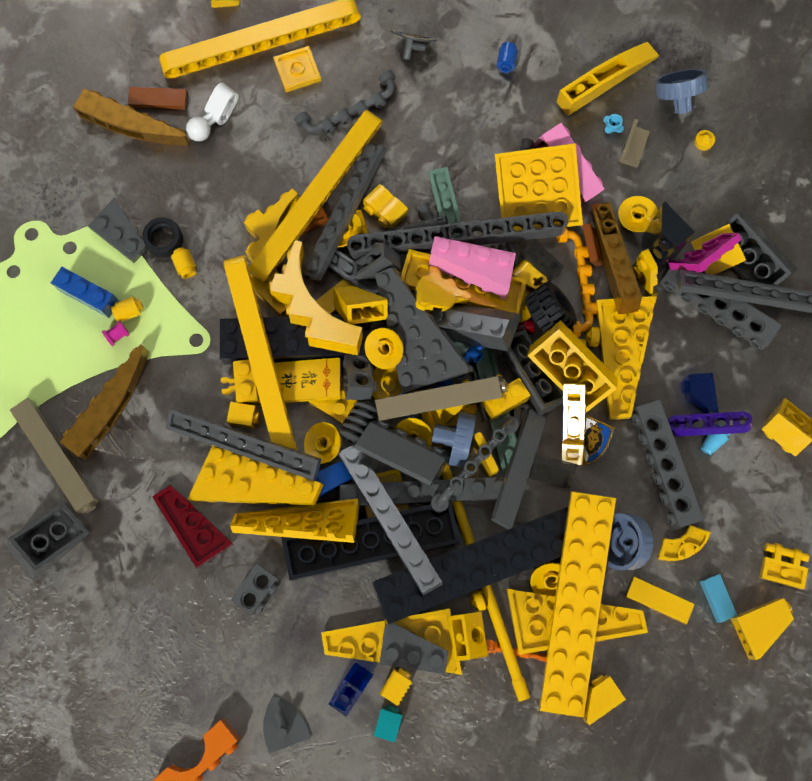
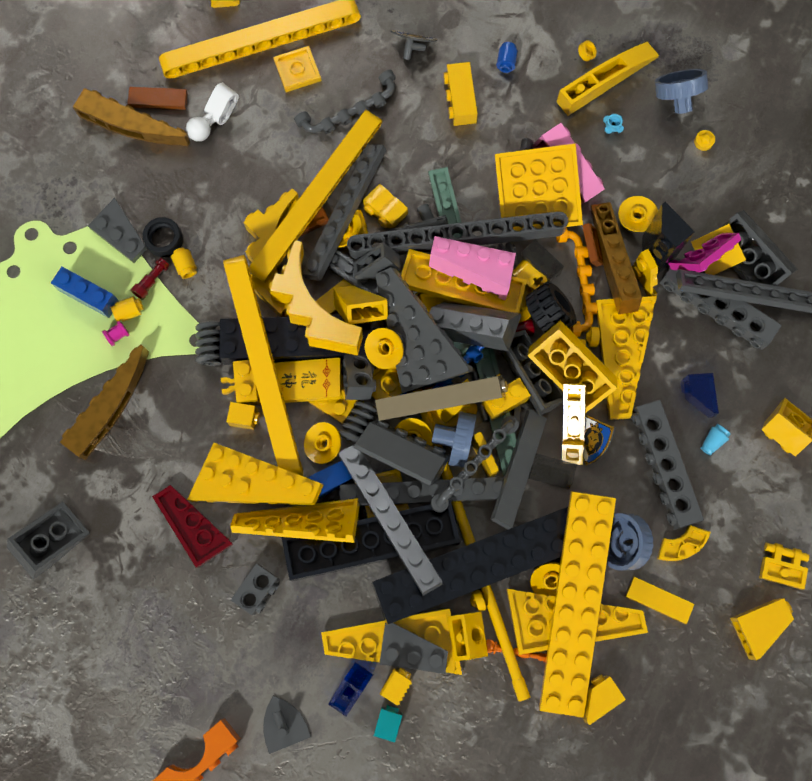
(55, 456): dark tan brick -> none
(141, 289): none -> dark red piece
(207, 343): none -> dark grey piece
(243, 444): dark grey plate -> none
(438, 292): yellow tile -> none
(460, 94): none -> yellow brick
(587, 50): none -> yellow tile
(634, 145): dark tan panel -> none
(709, 427): dark purple beam -> none
(718, 598): medium azure slope -> none

